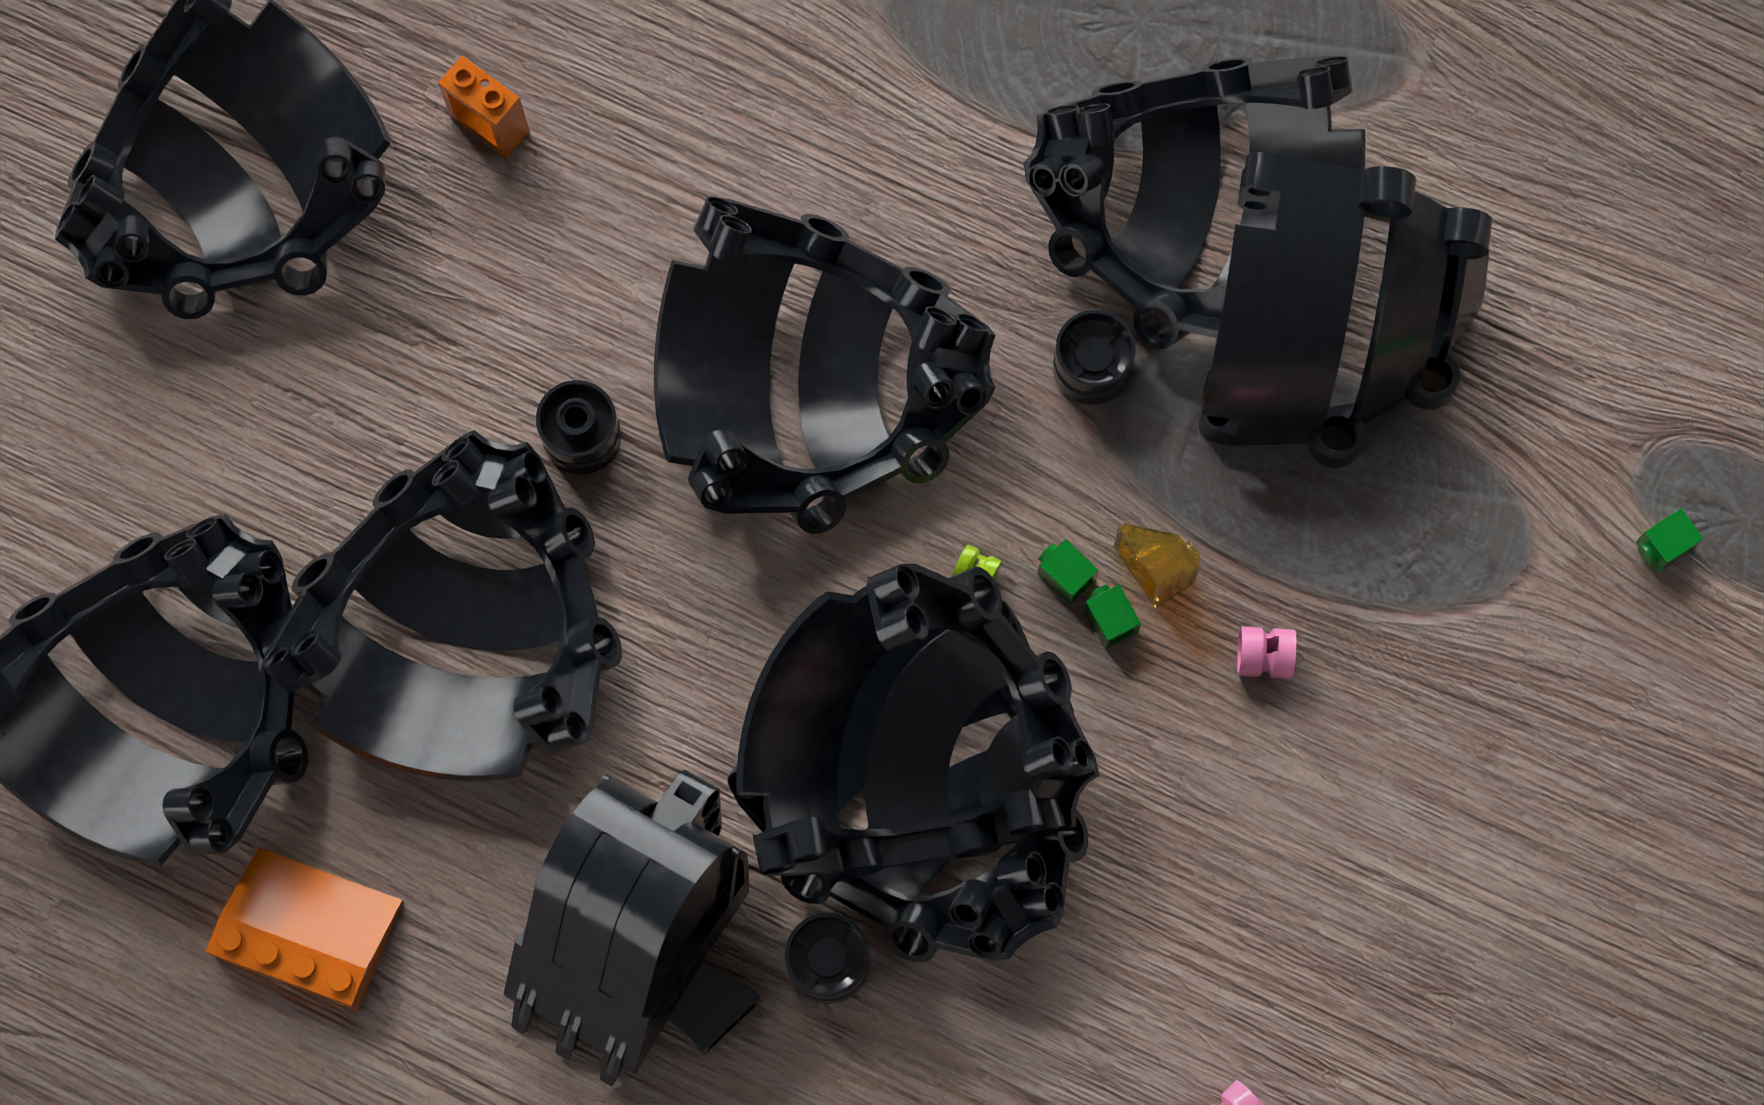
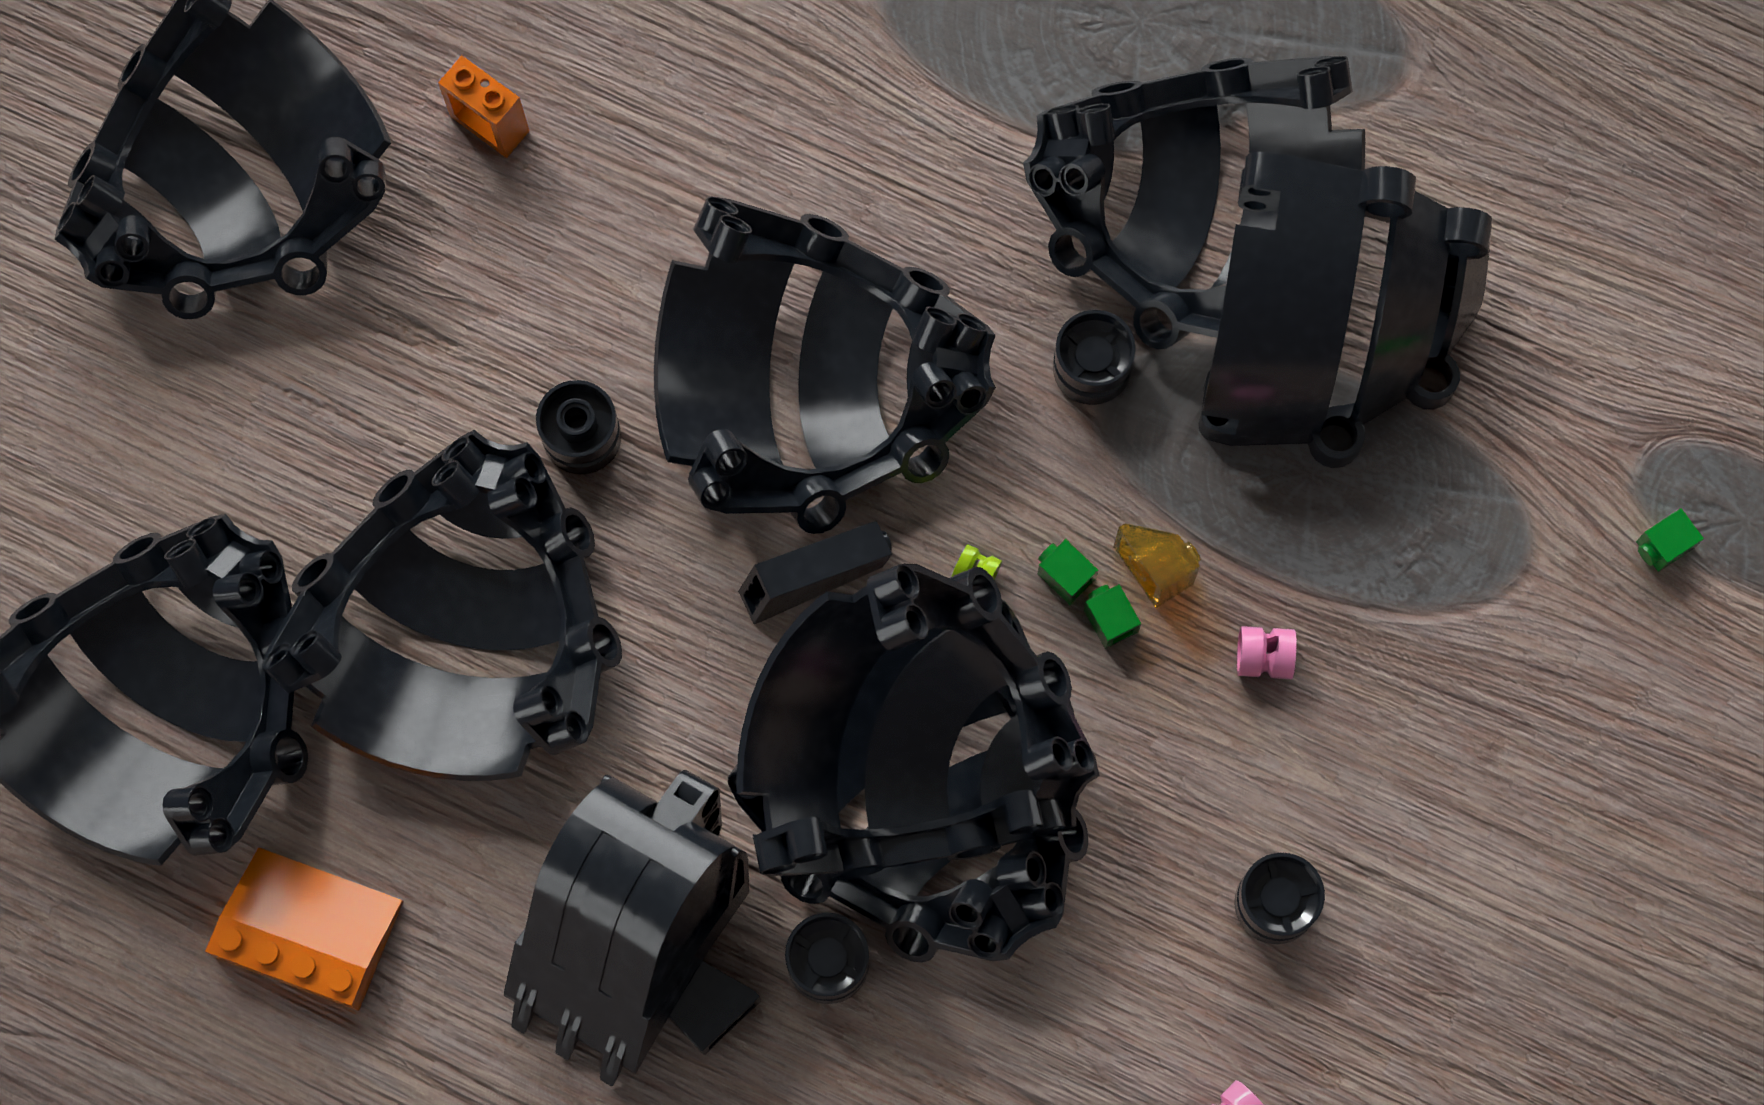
(813, 570): none -> black slope
(1279, 898): none -> black wheel

